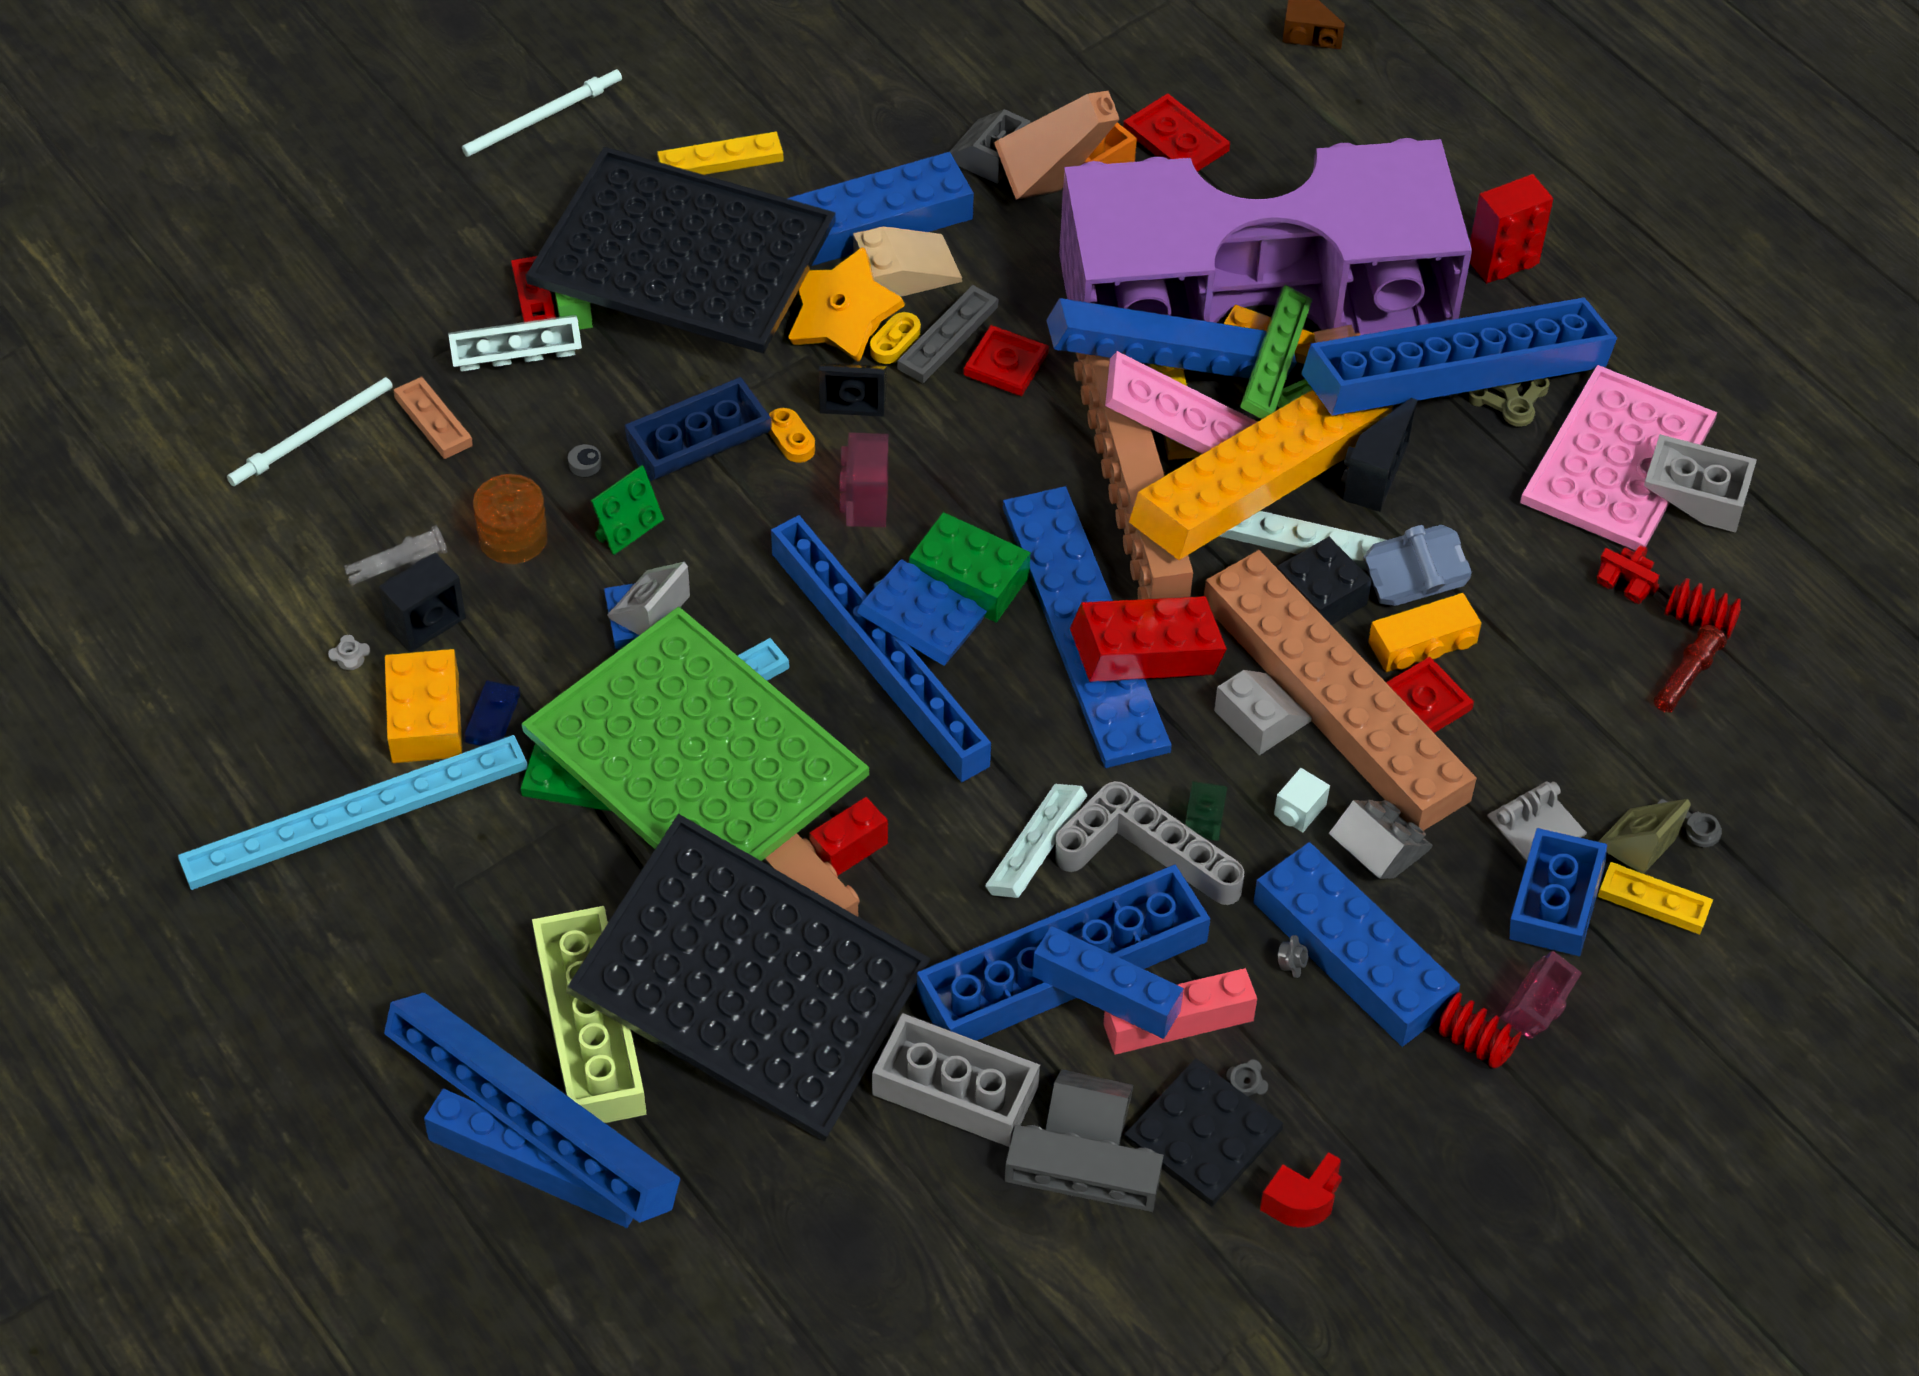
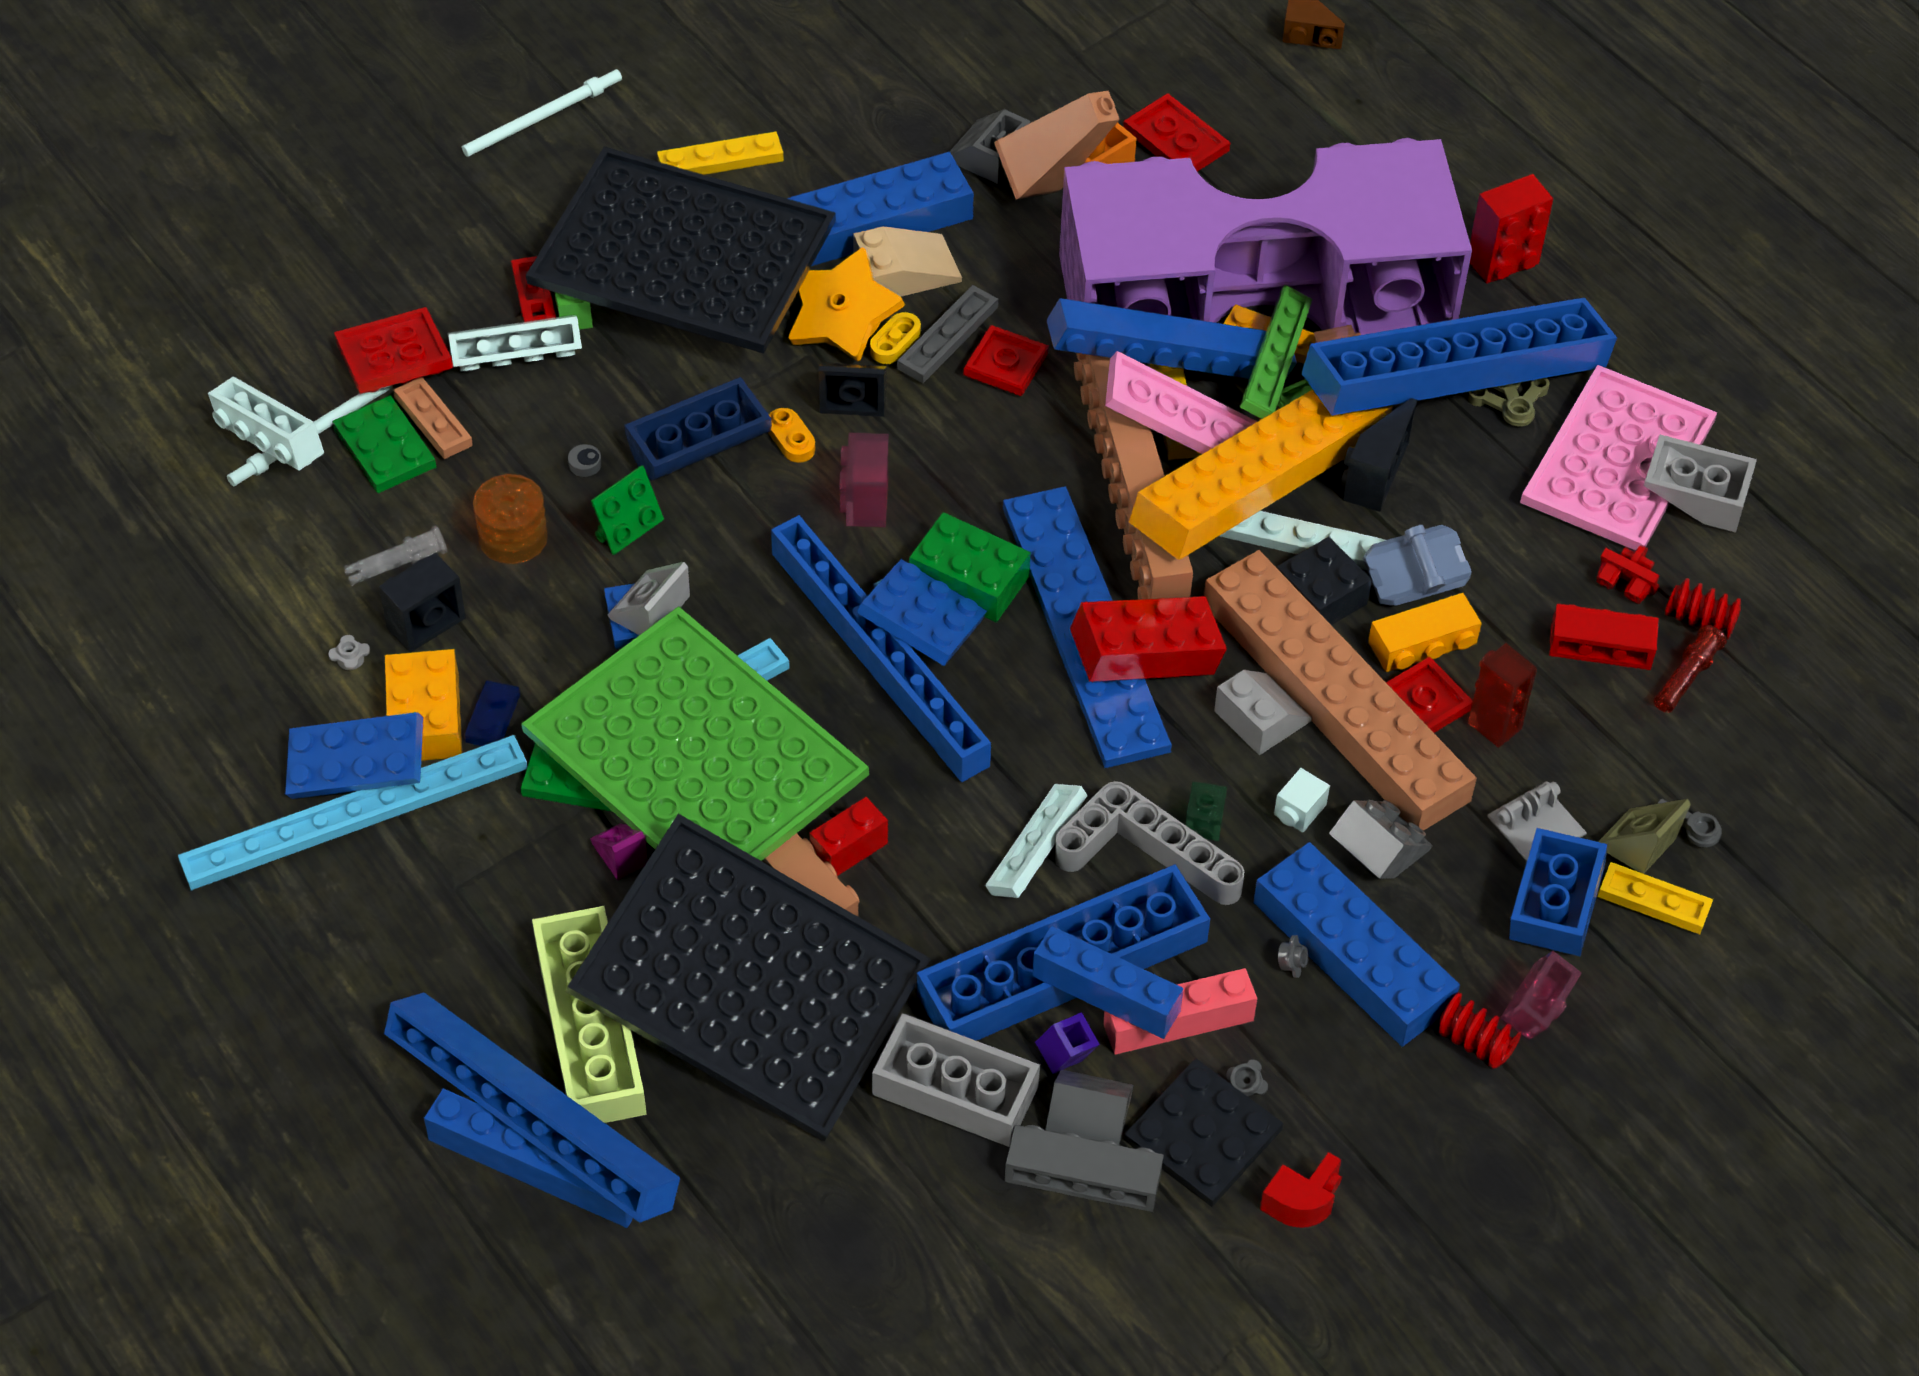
(266, 423): none -> light aqua brick
(354, 755): none -> blue plate
(384, 444): none -> green plate
(393, 350): none -> red plate
(621, 849): none -> magenta slope
(1067, 1043): none -> dark purple brick
(1502, 694): none -> clear red brick
(1603, 636): none -> red brick

